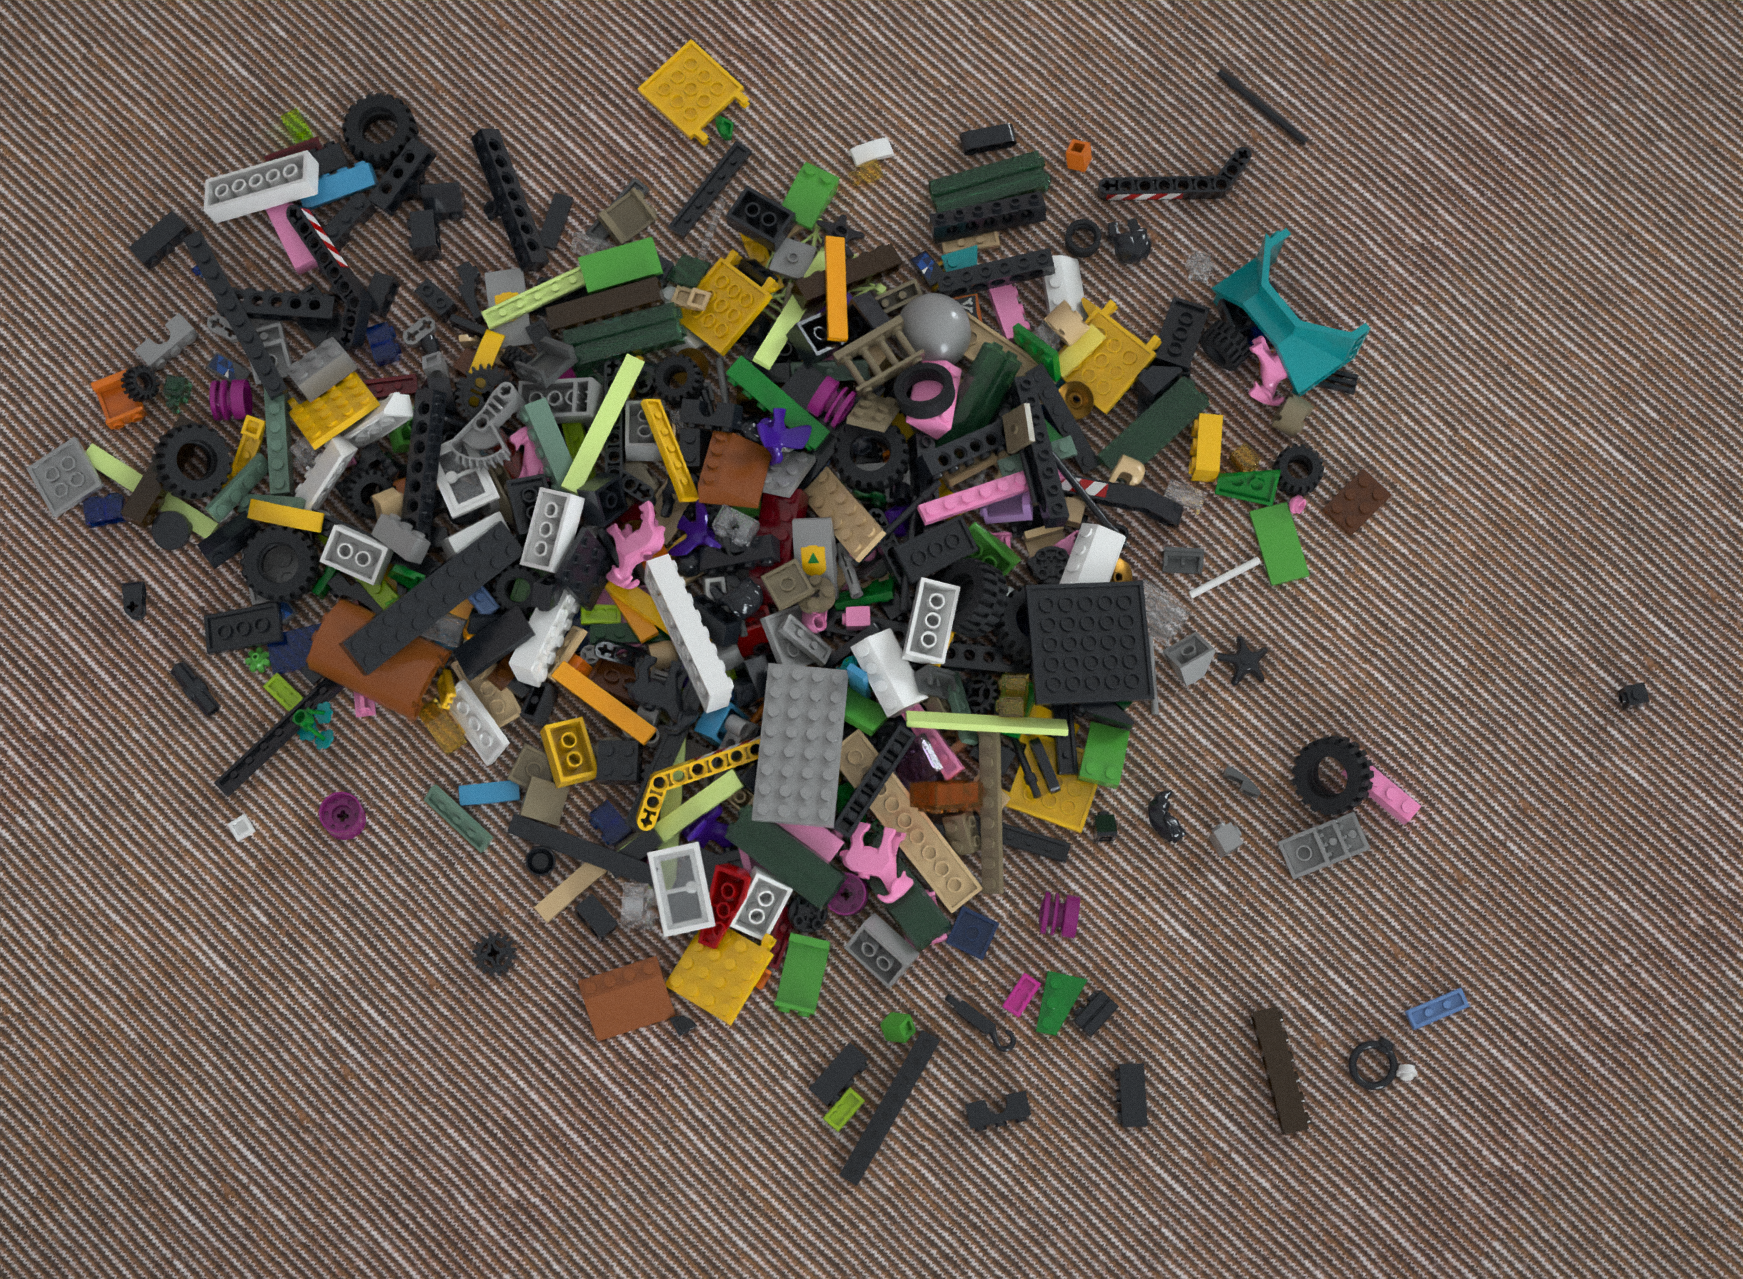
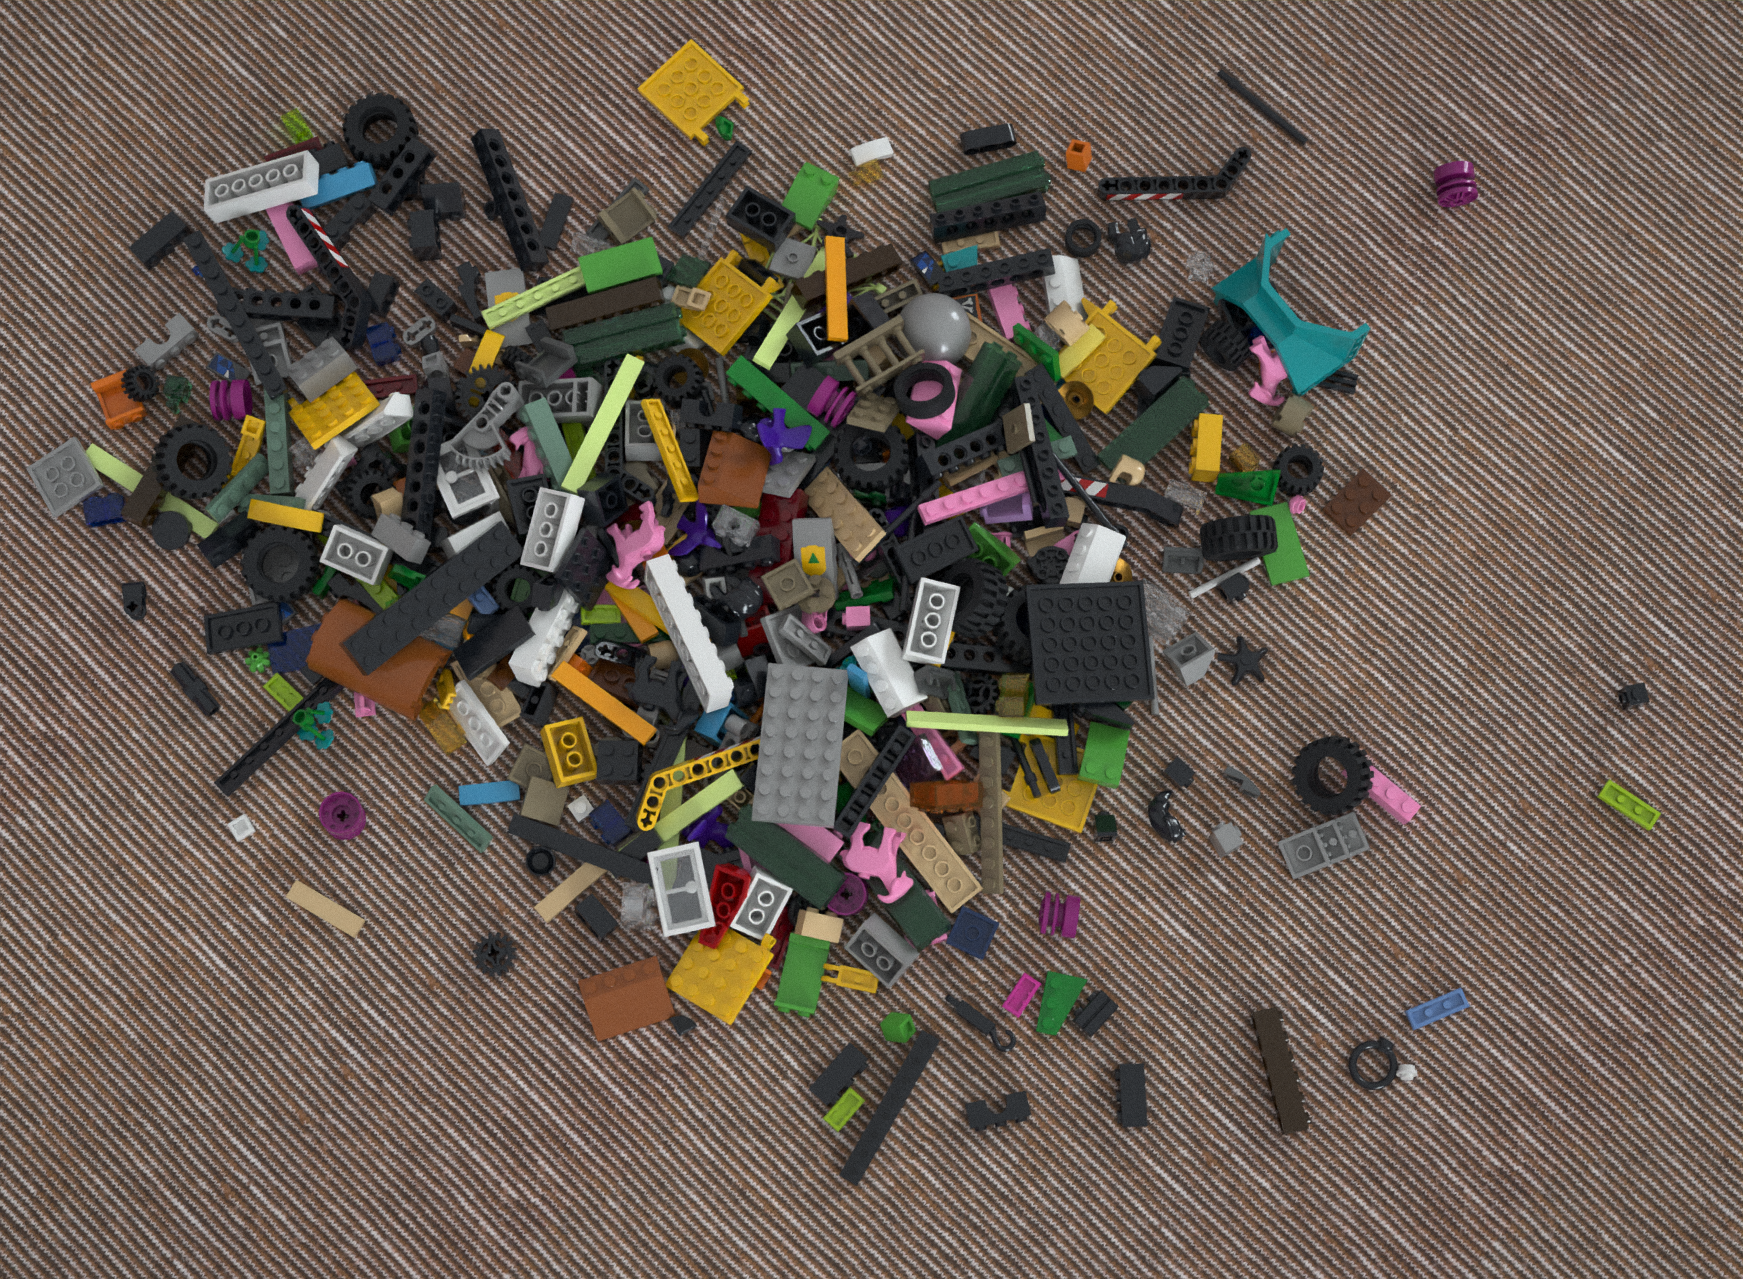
(253, 240): none -> plant
(325, 908): none -> tan tile
(580, 808): none -> white plate
(819, 926): none -> tan brick
(852, 978): none -> yellow hinge
(1179, 774): none -> black brick
(1234, 588): none -> black brick
(1238, 538): none -> black tyre
(1455, 183): none -> magenta wheel
(1628, 805): none -> lime plate

